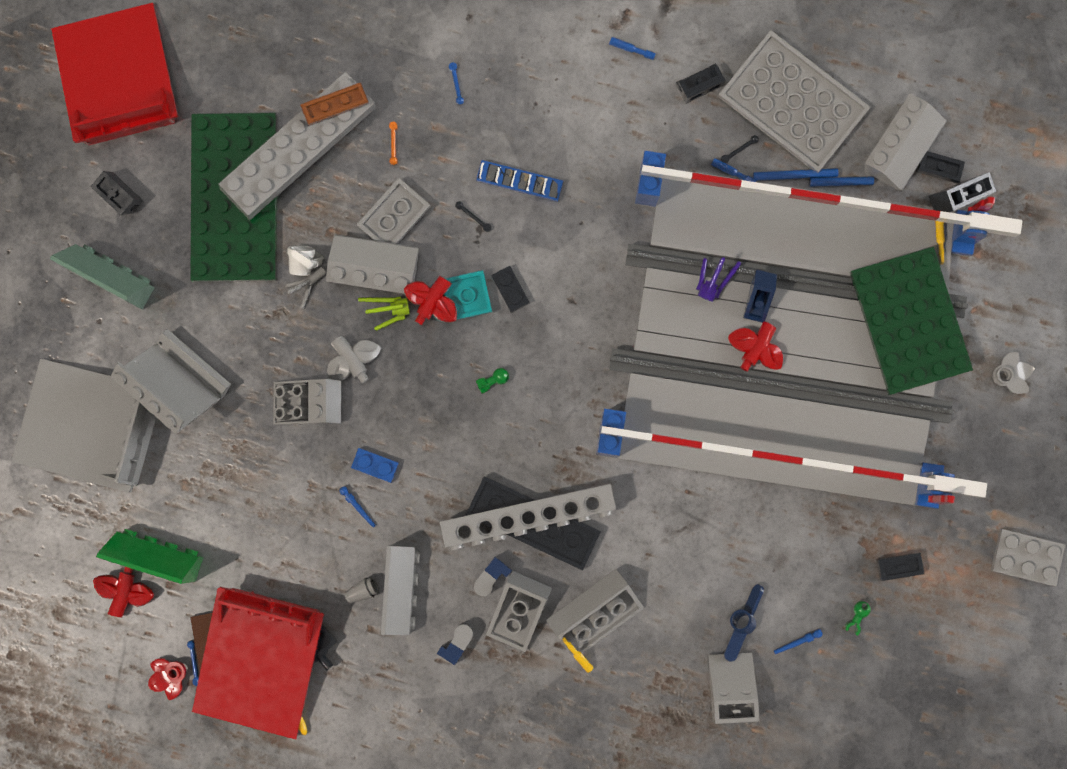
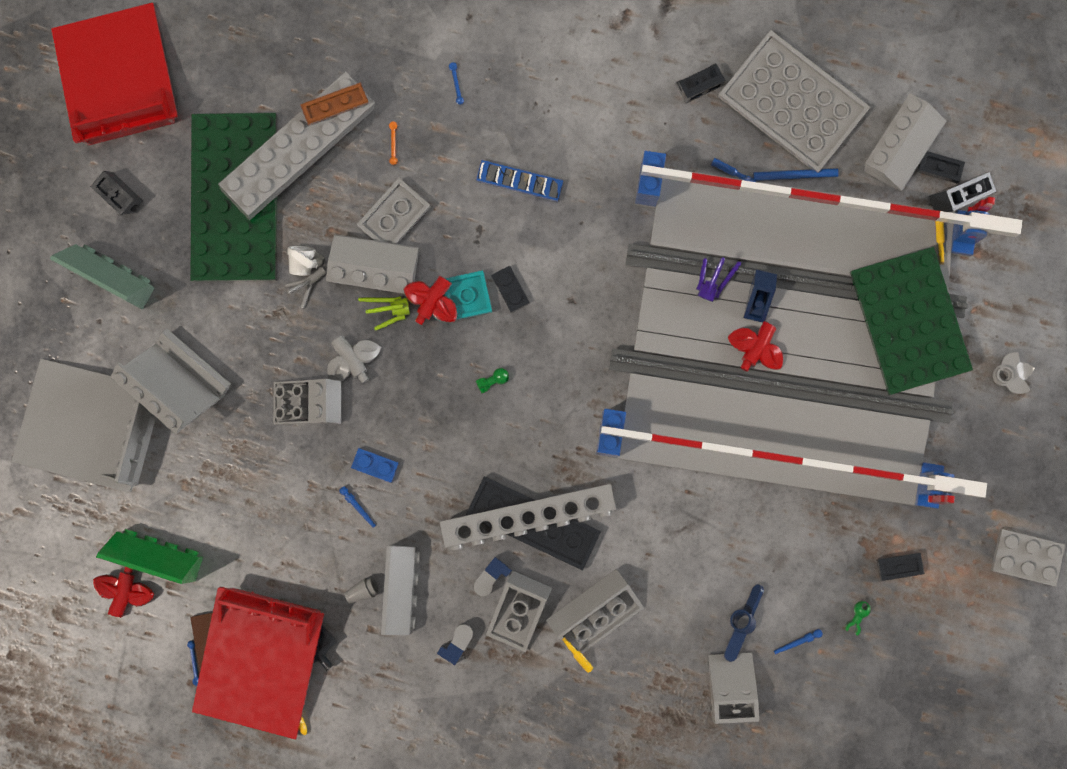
(164, 679): red plate -> none
(486, 227): black hinge -> none
(631, 48): blue piece -> none
(725, 158): black hinge -> none
(841, 181): blue bar -> none

